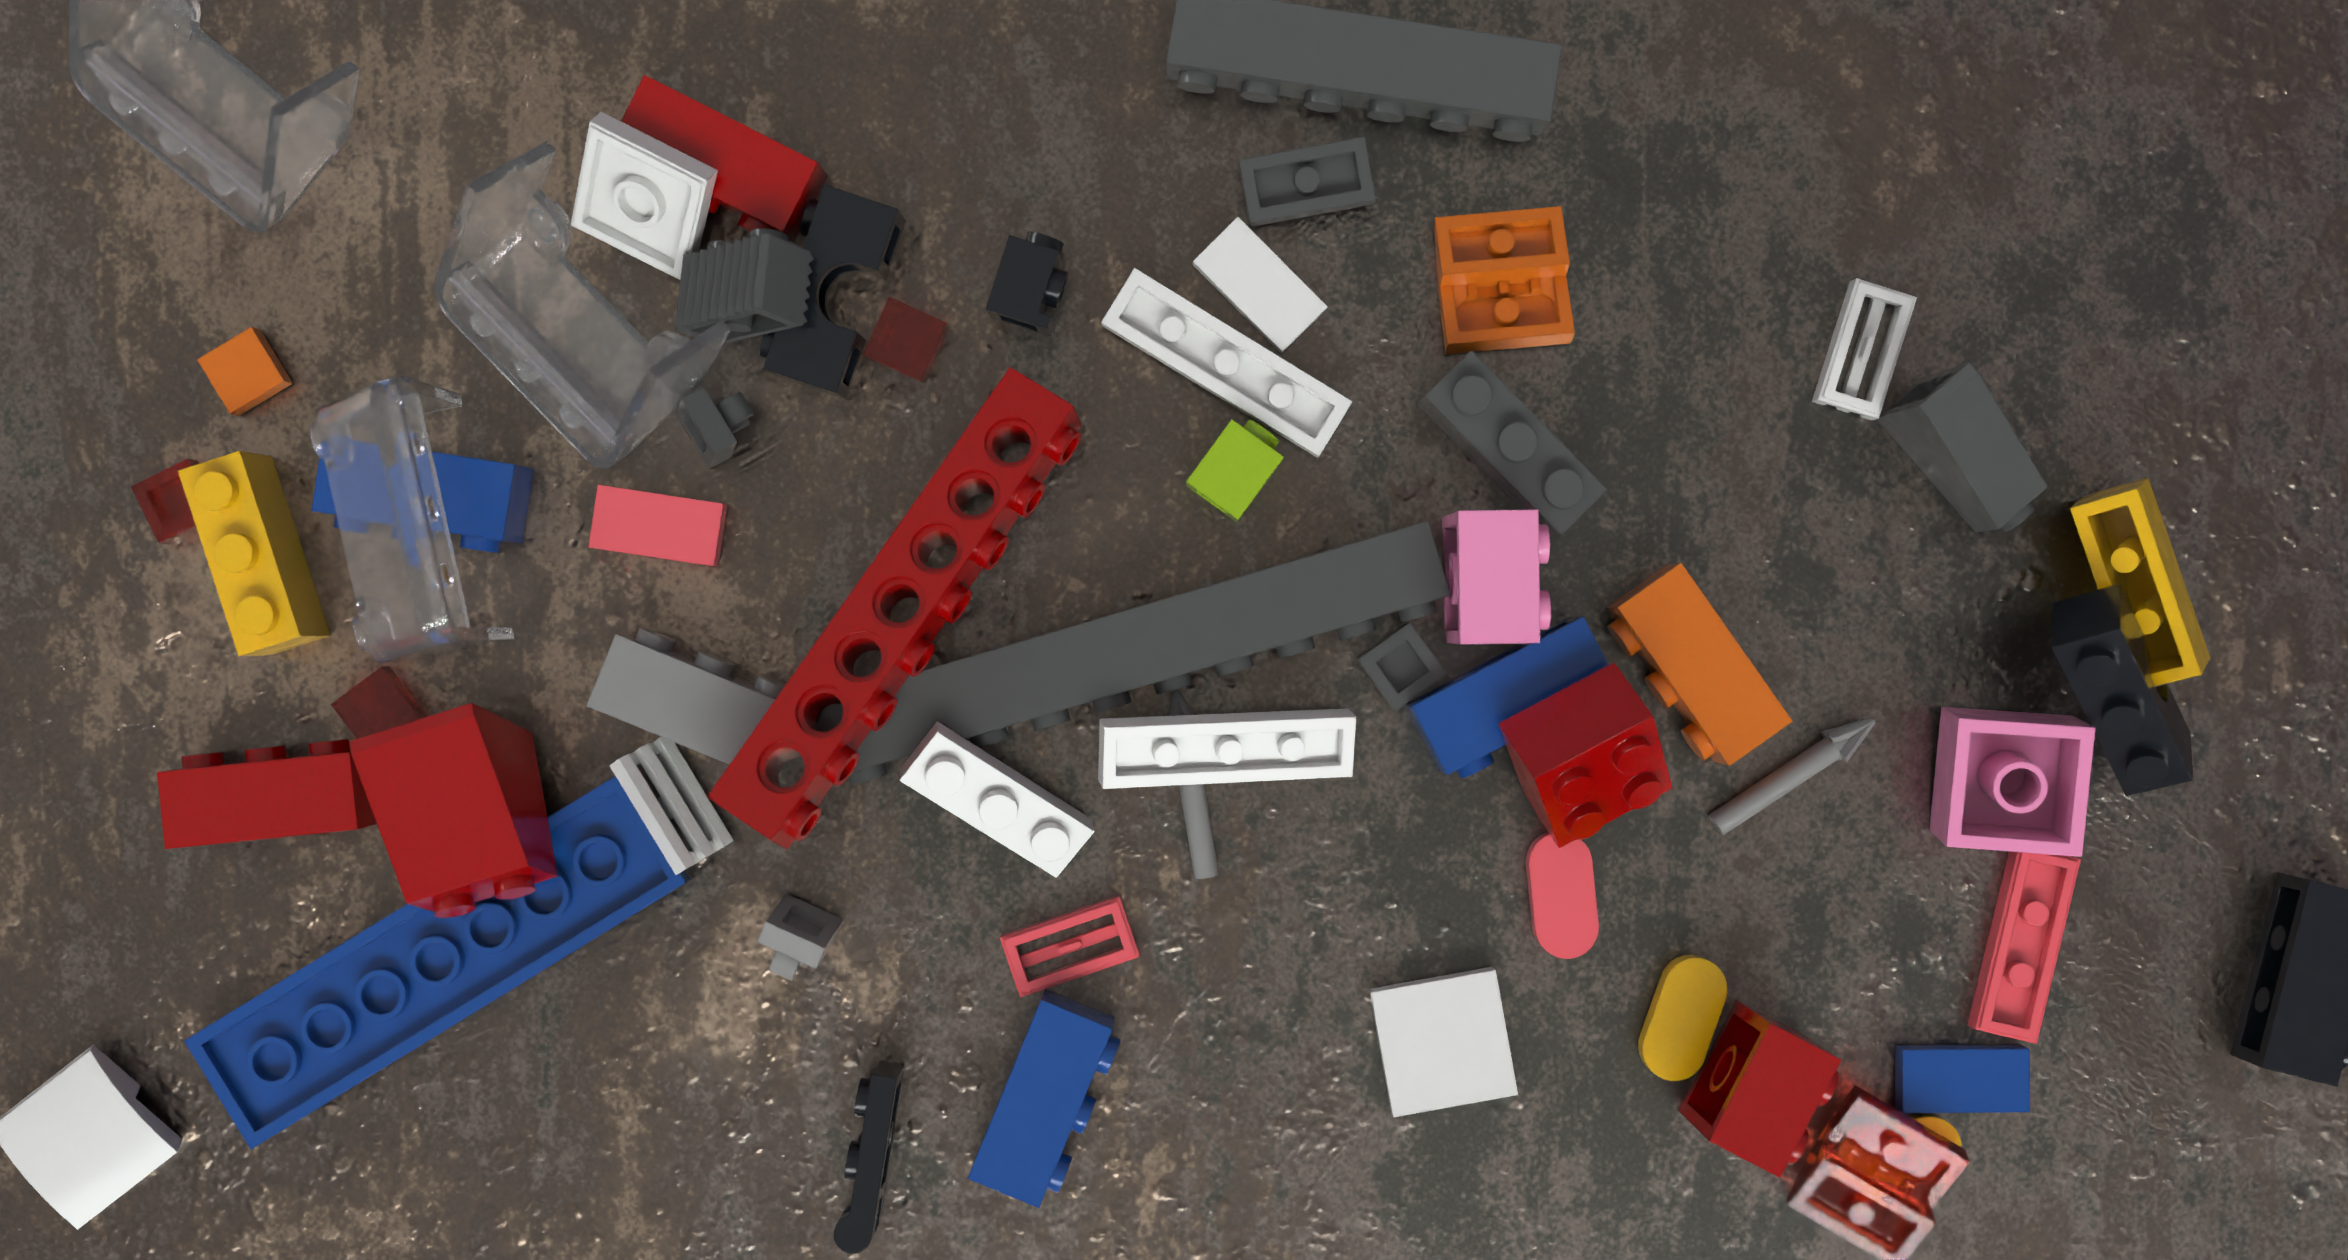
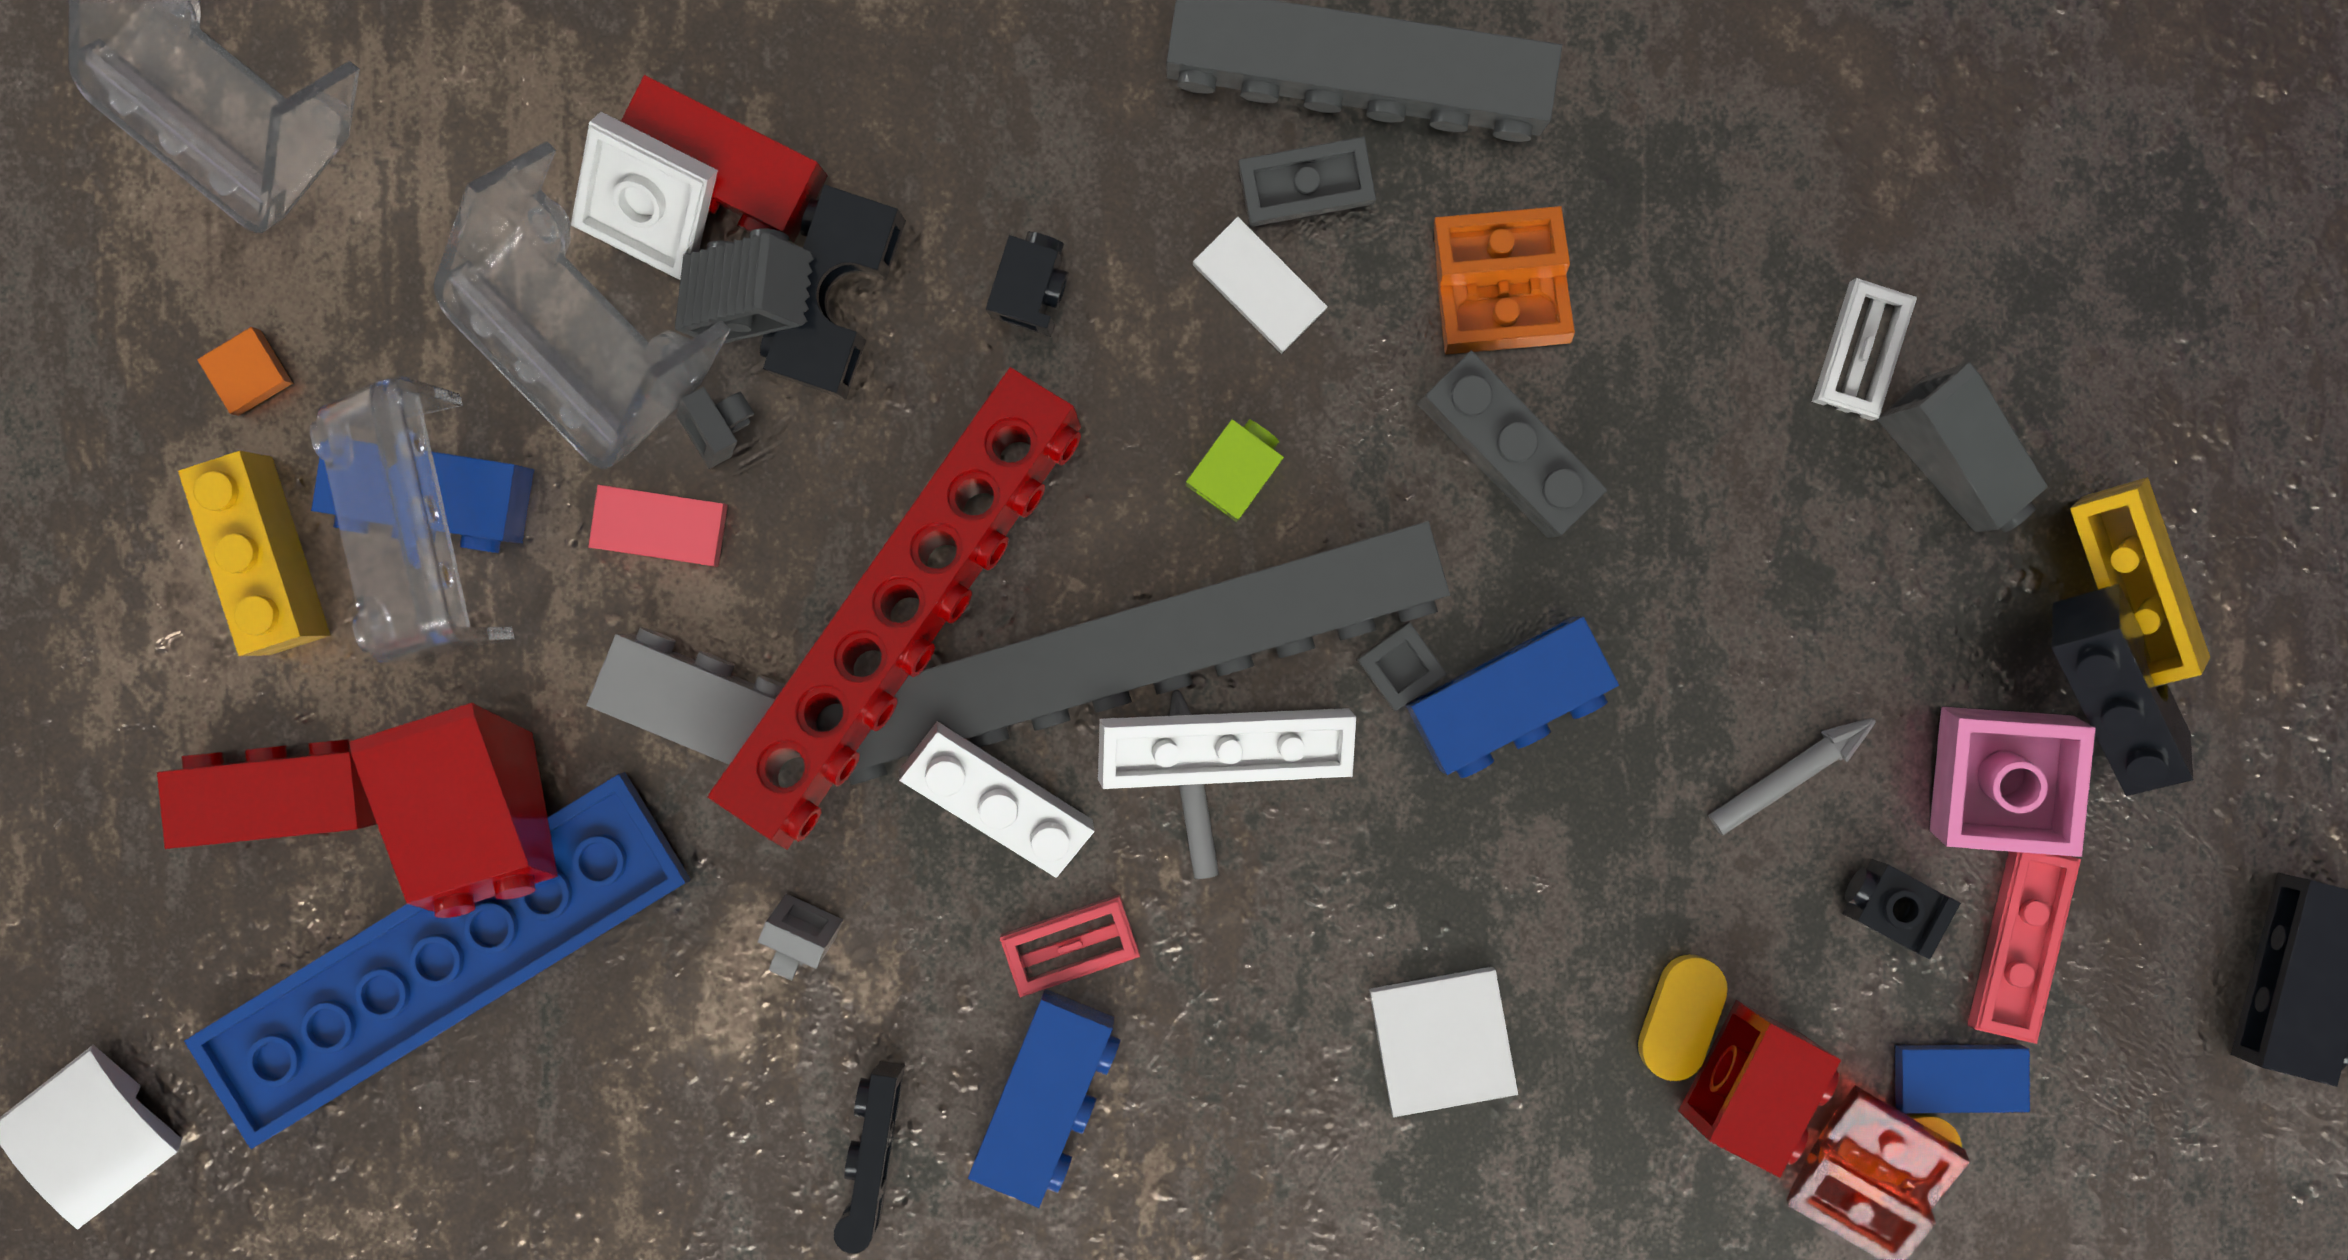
(166, 503): clear red tile -> none
(377, 704): clear red tile -> none
(680, 799): white tile -> none
(906, 339): clear red tile -> none
(1226, 363): white plate -> none
(1494, 577): bright pink brick -> none
(1562, 896): coral tile -> none
(1587, 755): red brick -> none
(1696, 666): orange brick -> none
(1921, 919): none -> black brick

